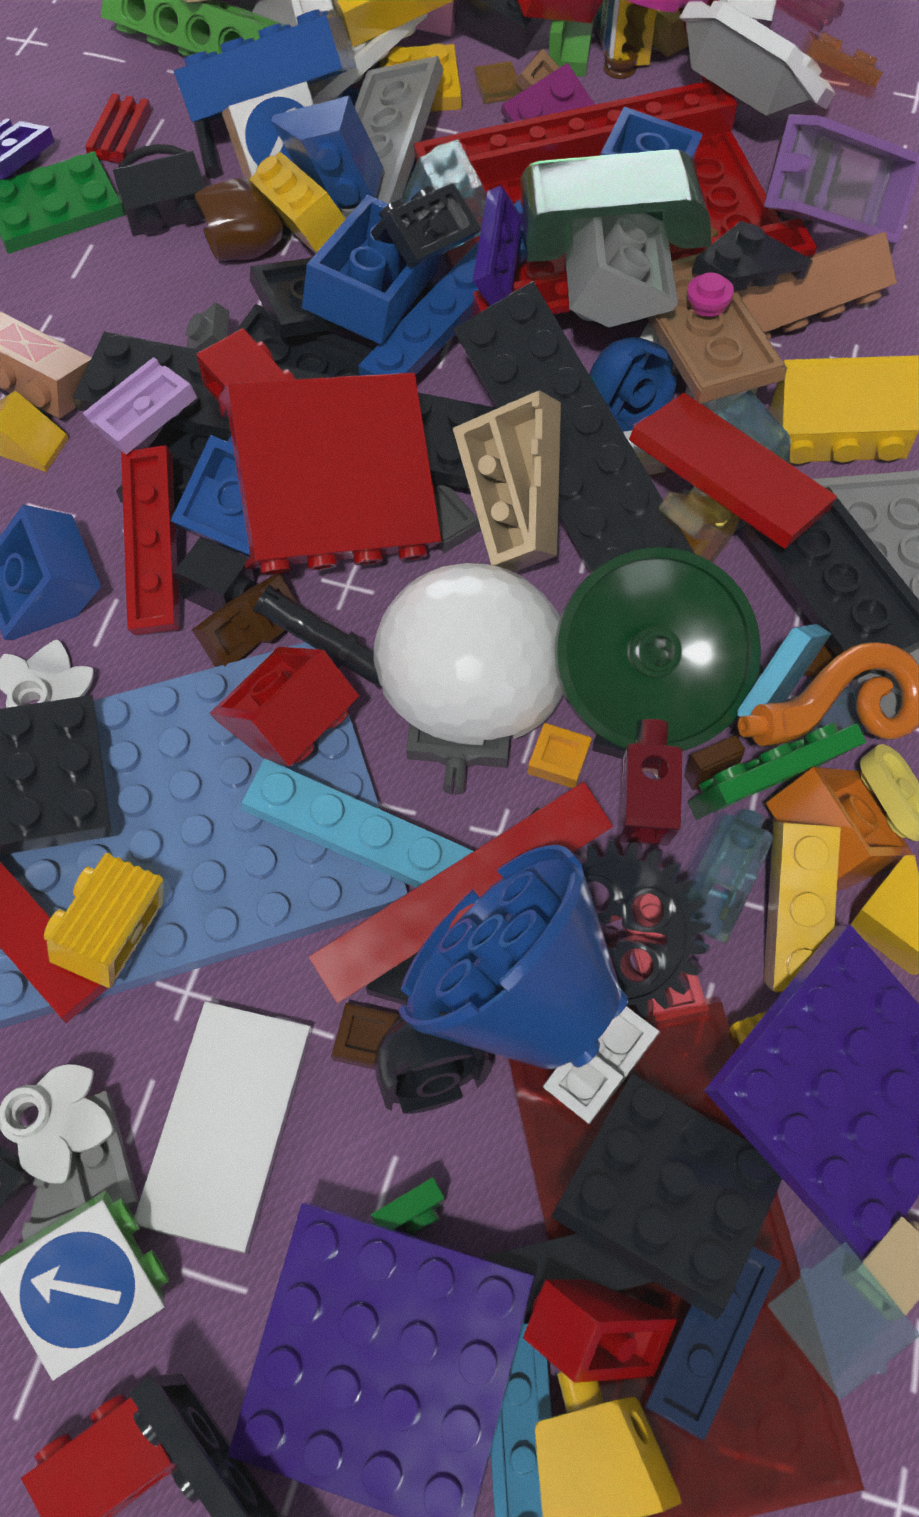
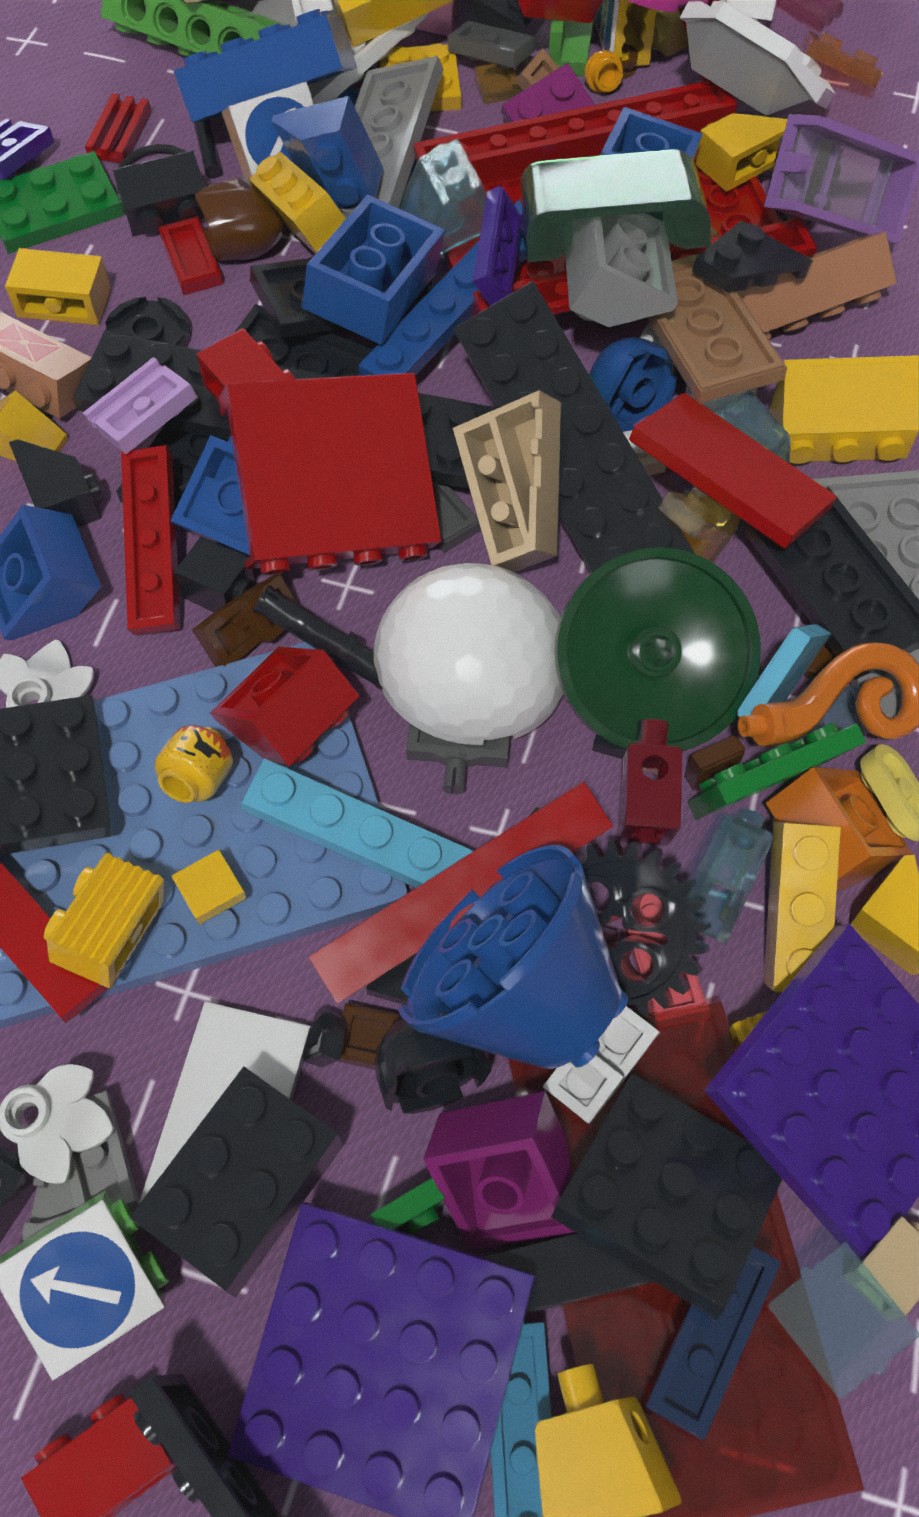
(57, 482): none -> black slope
(58, 286): none -> yellow brick
(150, 320): none -> black tile
(190, 256): none -> red tile
(193, 764): none -> yellow head
(207, 327): dark grey plate -> none
(209, 887): none -> yellow tile
(238, 1181): none -> black brick
(325, 1039): none -> black tile
(427, 224): black bracket -> none
(490, 44): none -> dark grey plate
(501, 1169): none -> magenta slope
(559, 755): light orange plate -> none
(597, 1331): red slope -> none
(603, 71): none -> light orange plate
(709, 294): dark pink plate -> none
(739, 148): none -> yellow slope

